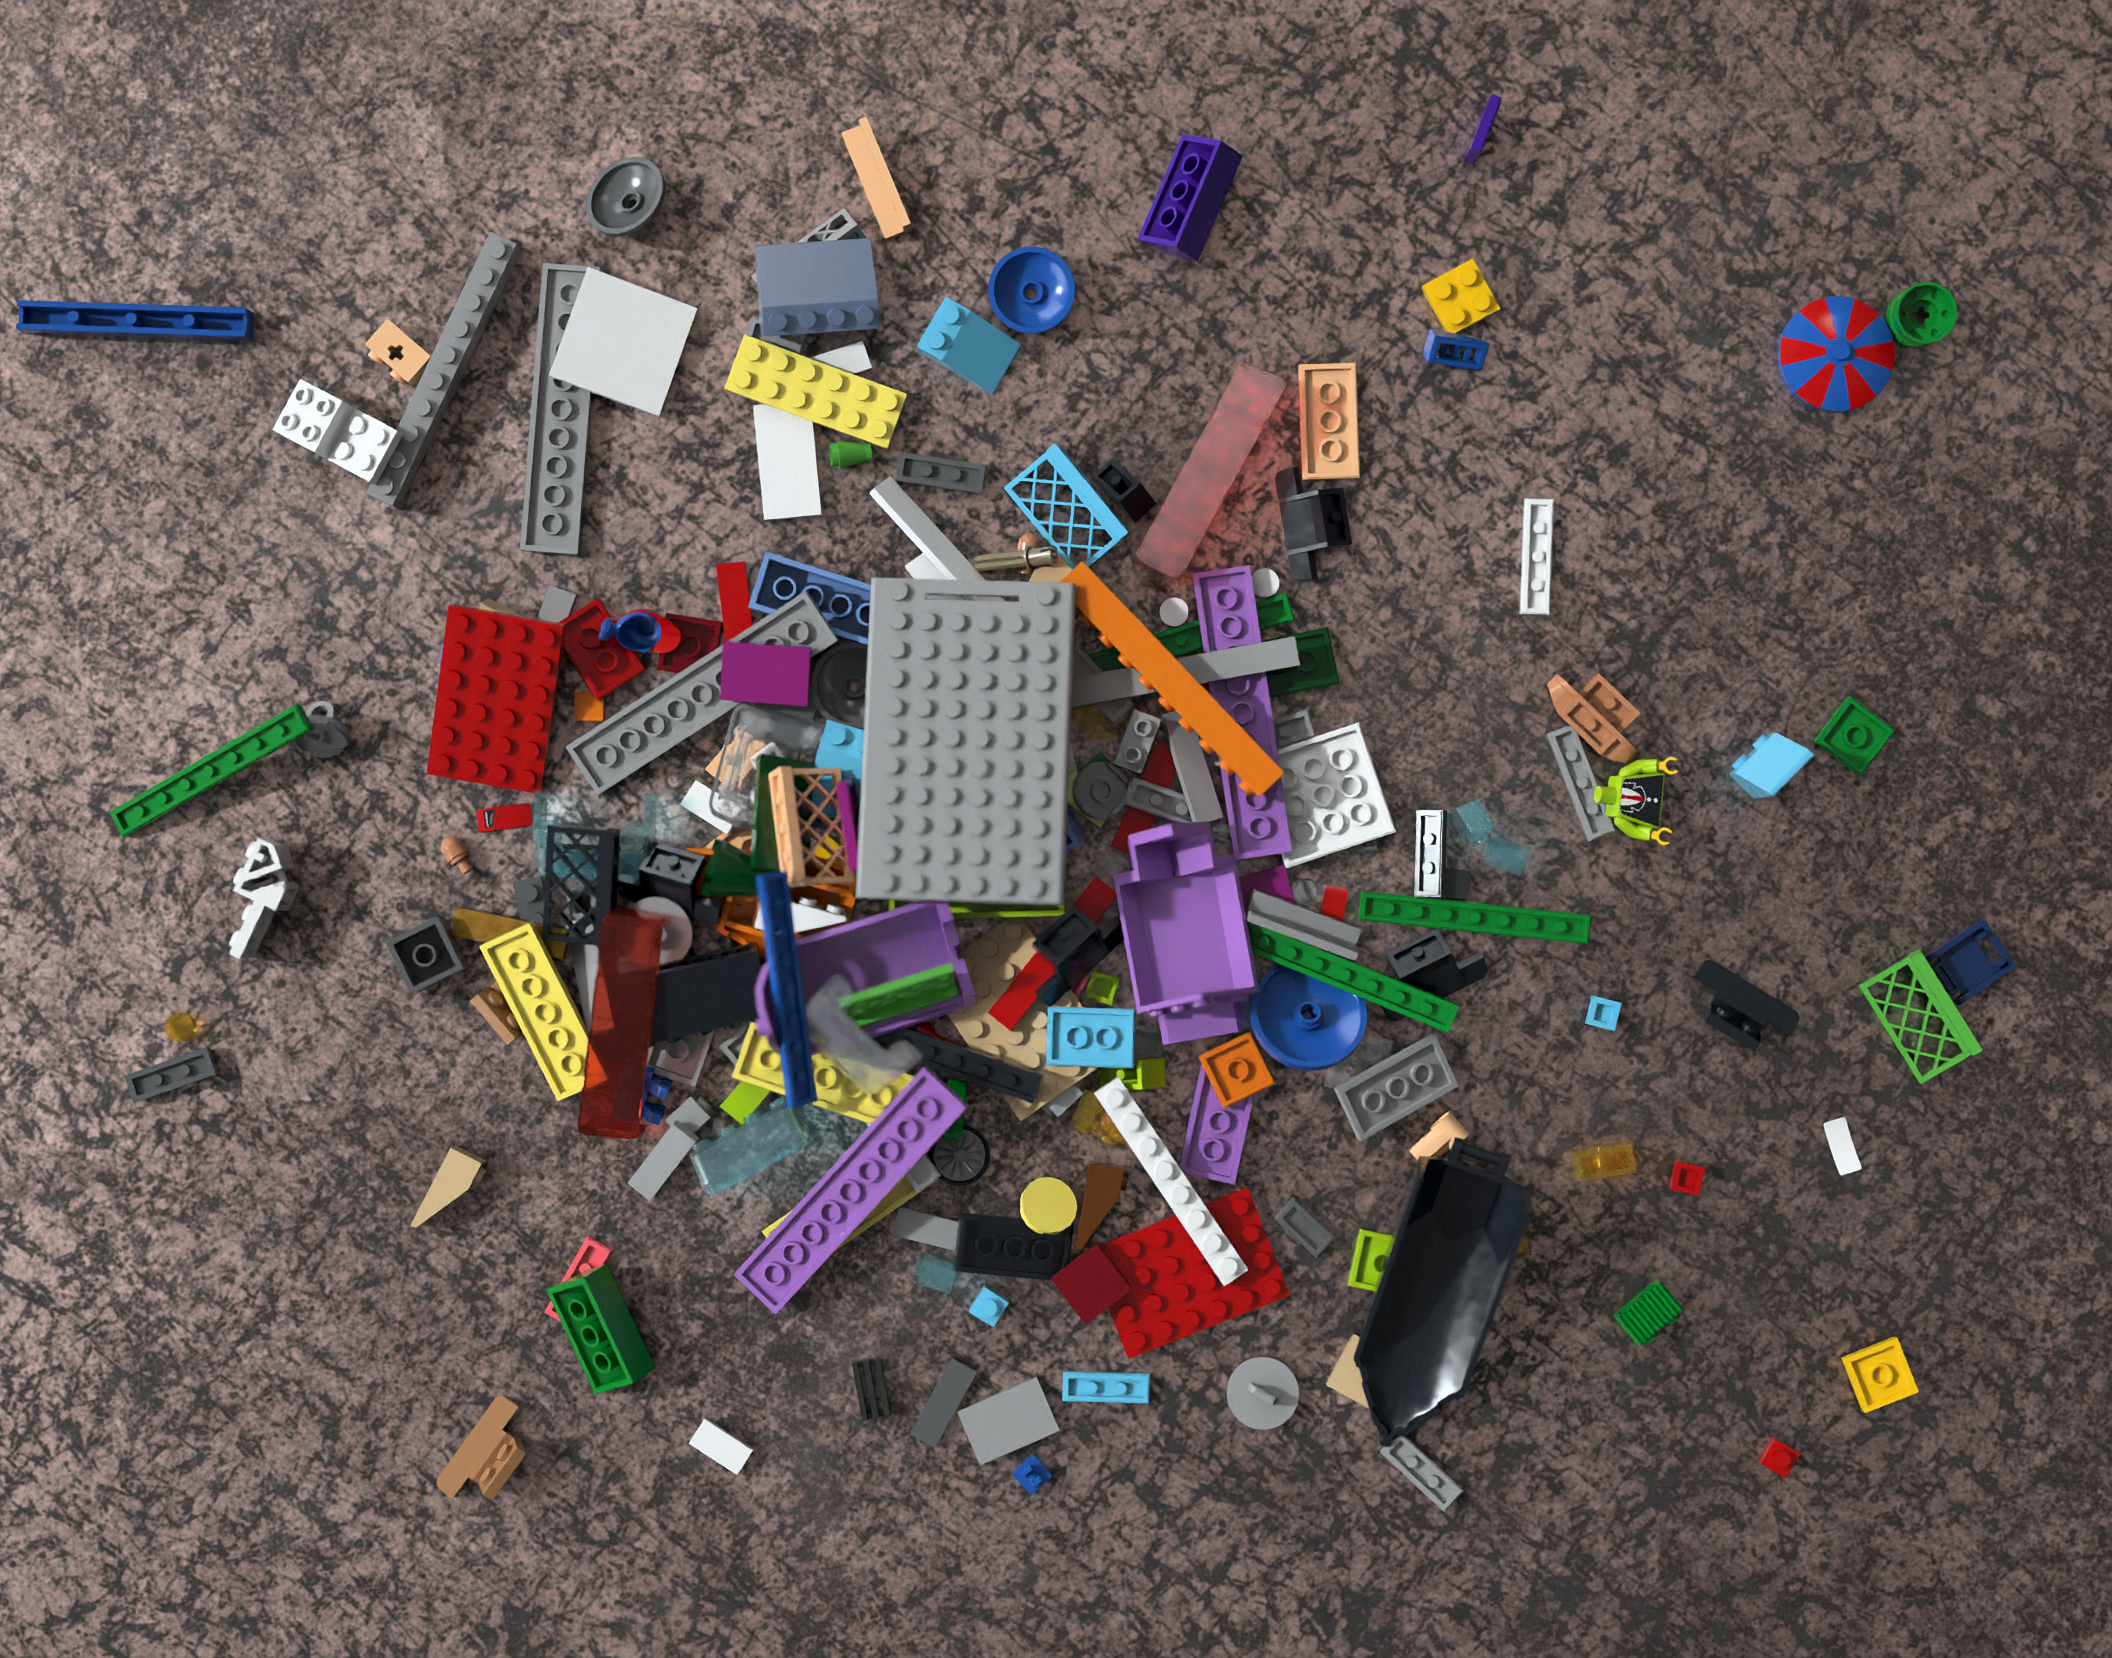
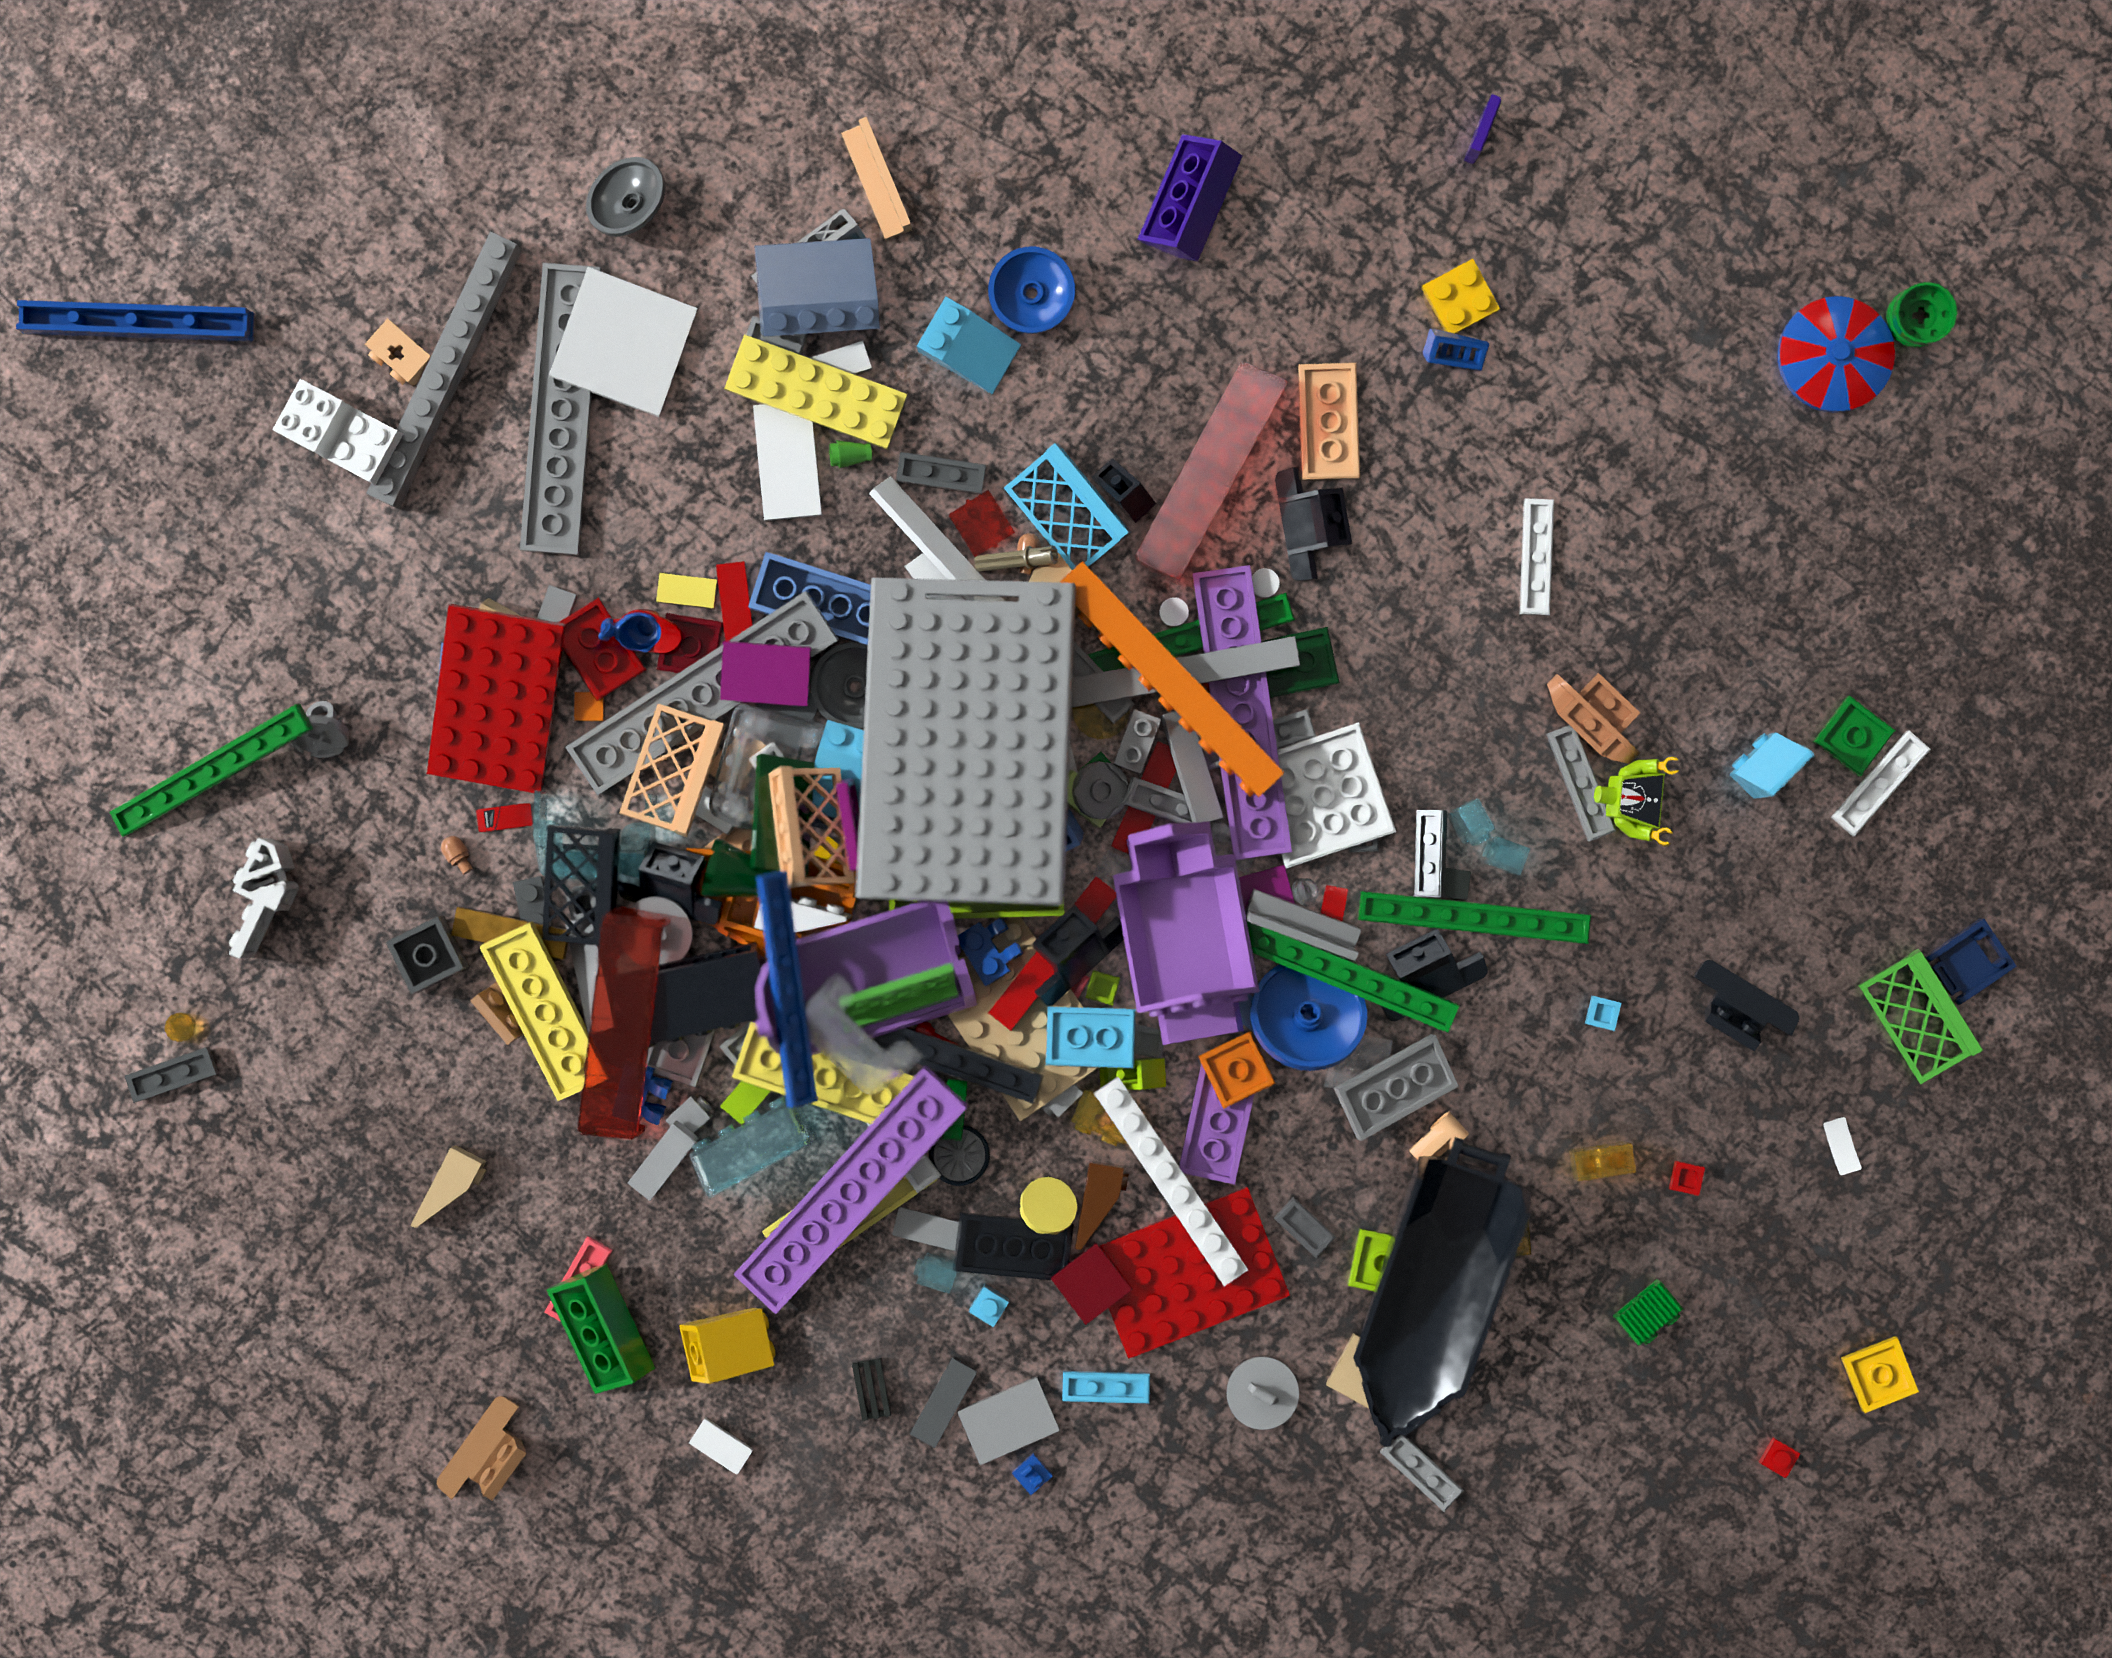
(687, 590): none -> light yellow tile
(697, 776): none -> light nougat fence
(727, 1345): none -> yellow slope
(981, 523): none -> clear red piece
(984, 954): none -> blue plate
(1880, 783): none -> white tile

